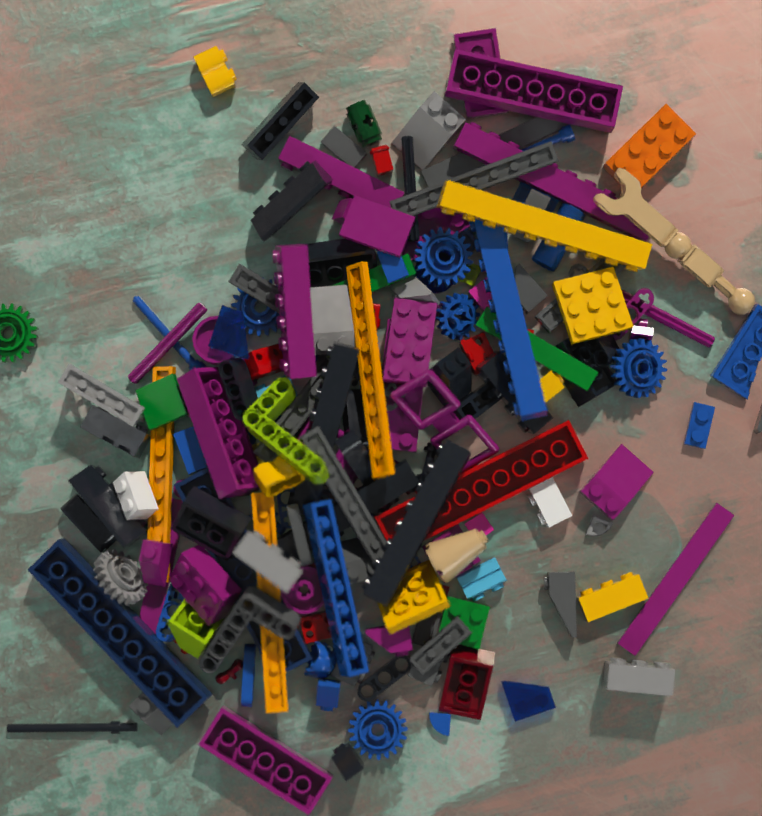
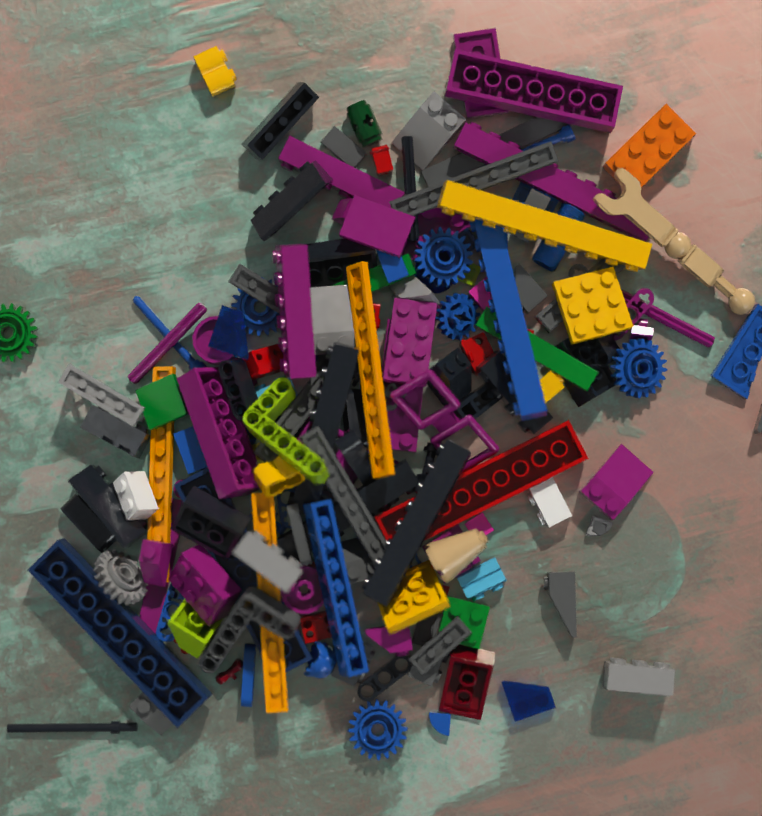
(266, 760): magenta brick -> none
(328, 694): blue slope -> none
(347, 761): black slope -> none
(612, 596): yellow brick -> none
(675, 579): magenta tile -> none
(699, 425): blue plate -> none

